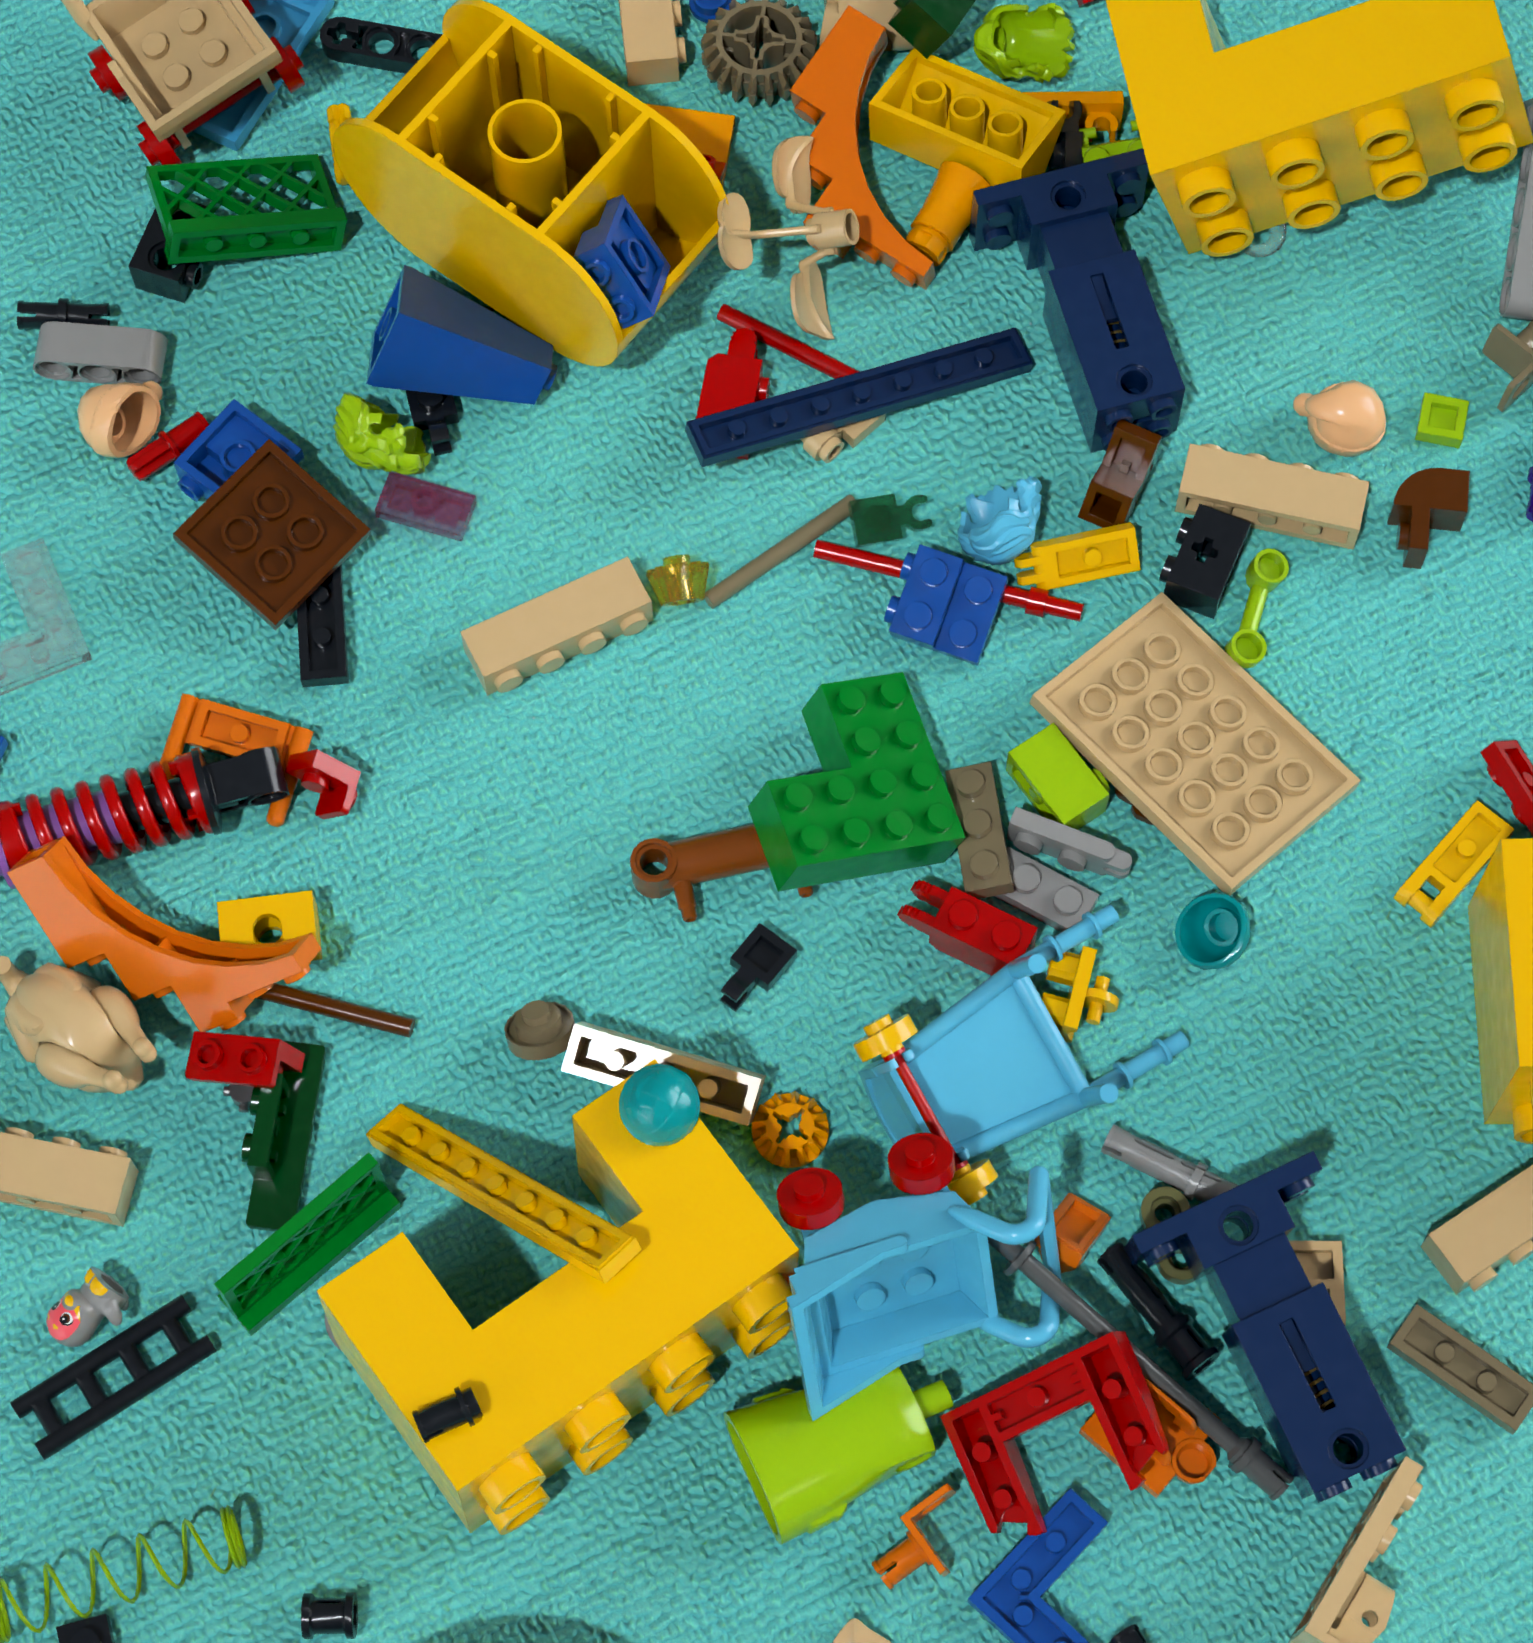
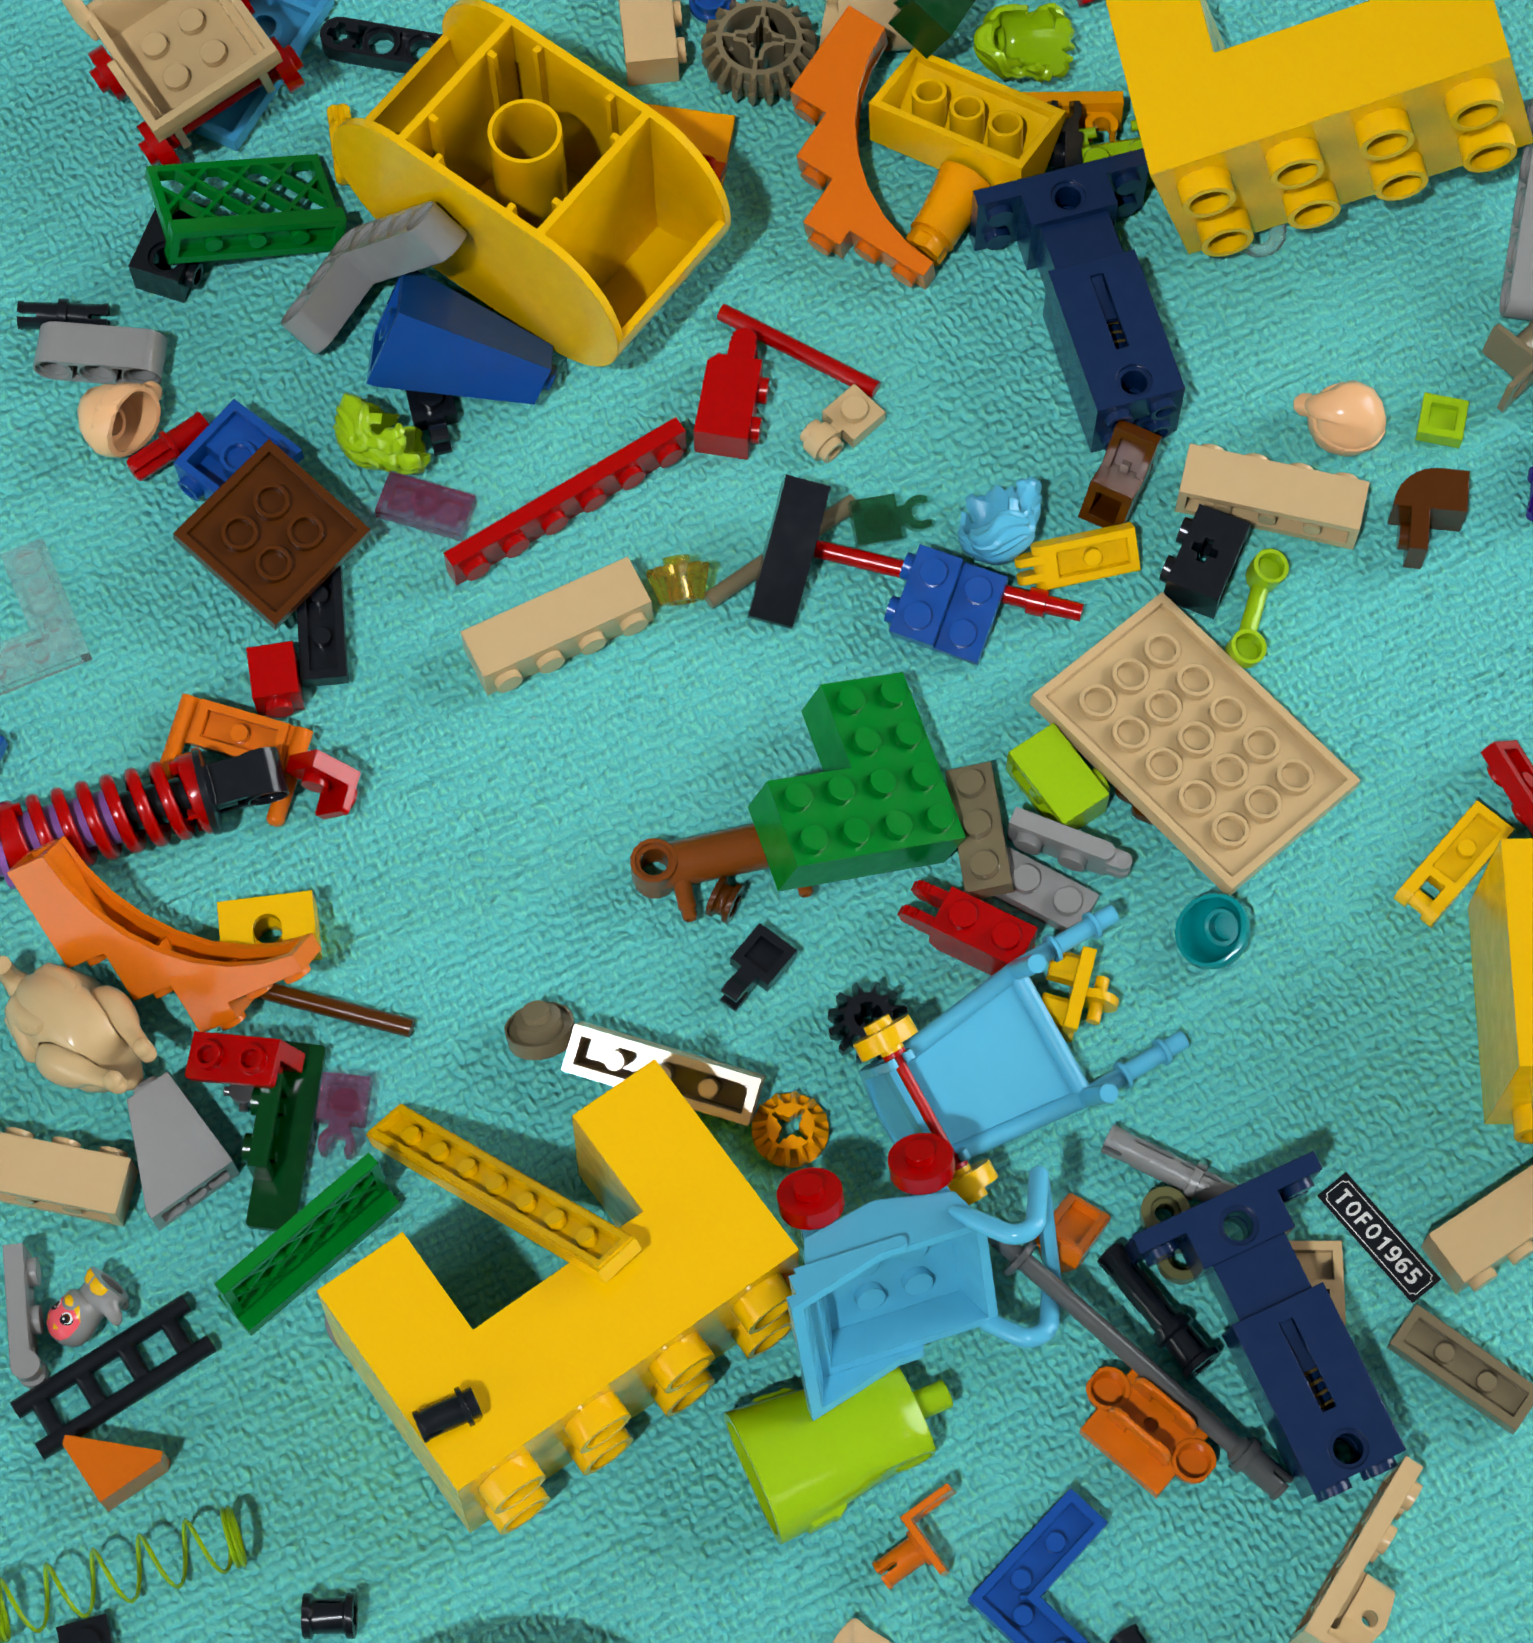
(23, 1317): none -> light grey plate
(115, 1469): none -> orange slope
(174, 1151): none -> light grey slope
(275, 679): none -> red brick
(342, 1105): none -> clear pink plate
(365, 257): none -> light grey beam
(556, 507): none -> red plate
(624, 262): blue plate -> none
(659, 1105): teal piece -> none
(724, 900): none -> reddish brown bush
(788, 551): none -> black slope
(824, 230): tan plant -> none
(857, 397): dark blue tile -> none
(862, 1005): none -> black gear
(1095, 1373): red wedge -> none
(1379, 1237): none -> black sticker

